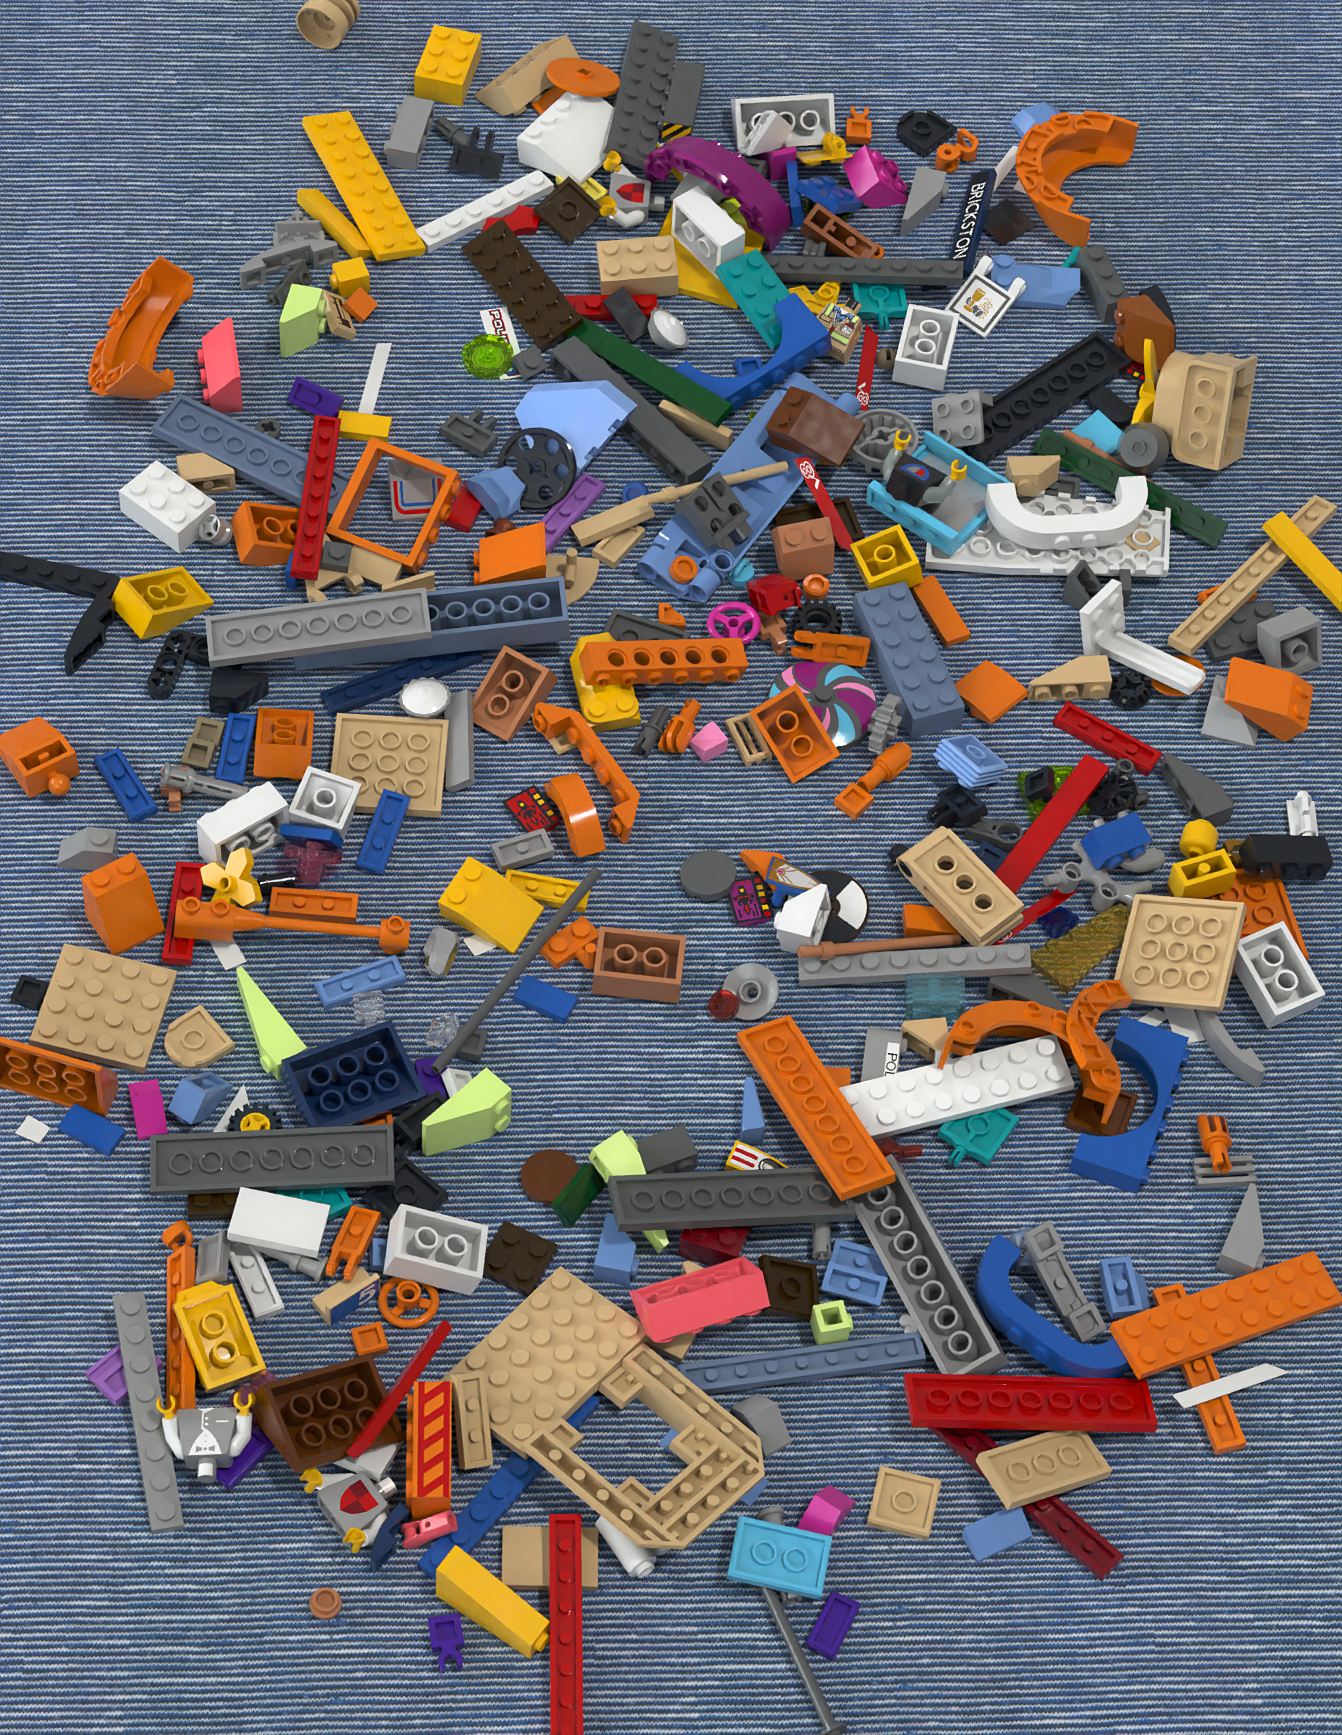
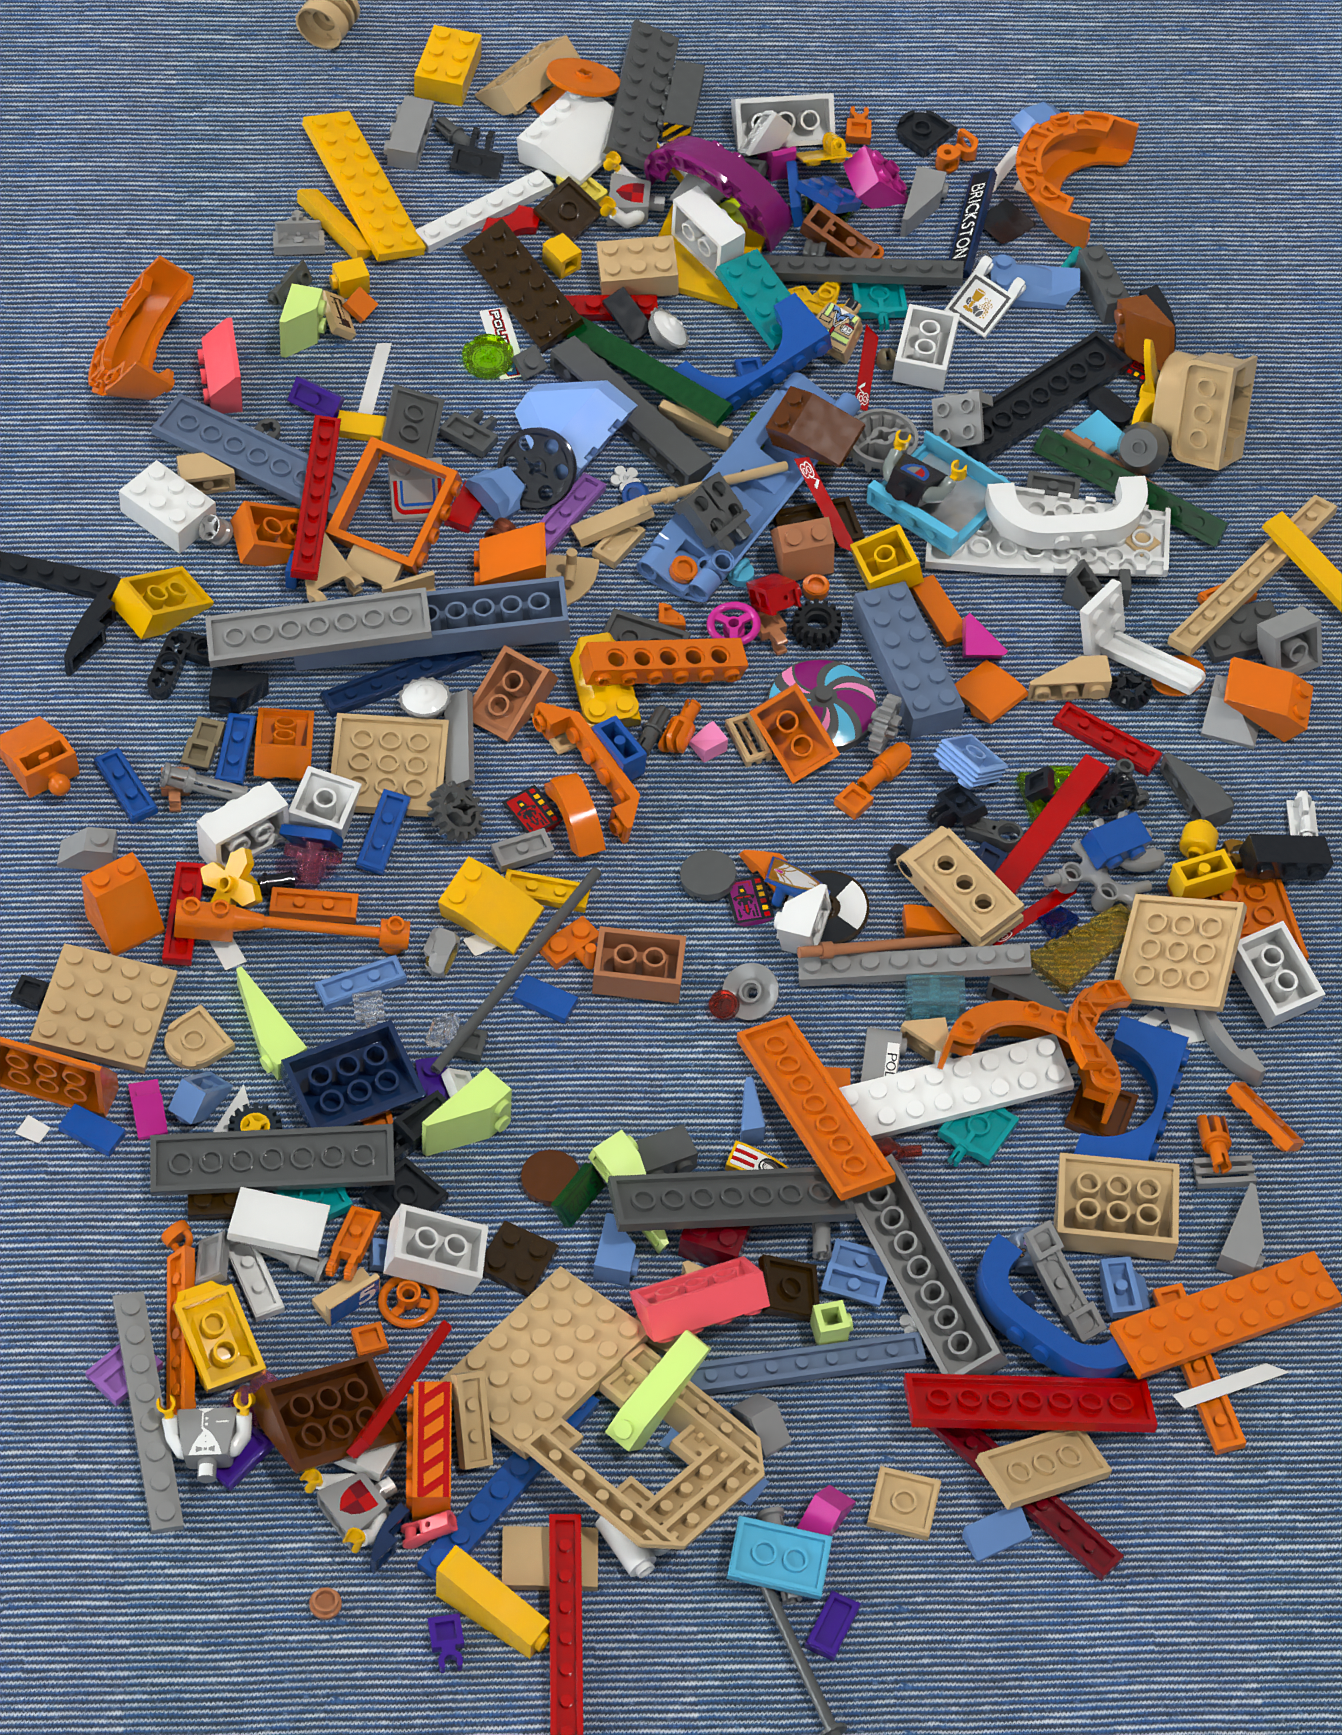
(279, 258): light grey slope -> none
(336, 556): dark grey plate -> none
(412, 421): none -> dark grey plate
(456, 811): none -> dark grey gear
(561, 256): none -> yellow brick
(622, 746): none -> blue brick
(623, 478): none -> white plant
(657, 1393): none -> yellowish green slope
(832, 648): orange hinge -> none
(978, 641): none -> dark pink slope
(1032, 473): tan slope -> none
(1117, 1206): none -> tan slope
(1264, 1117): none -> orange plate

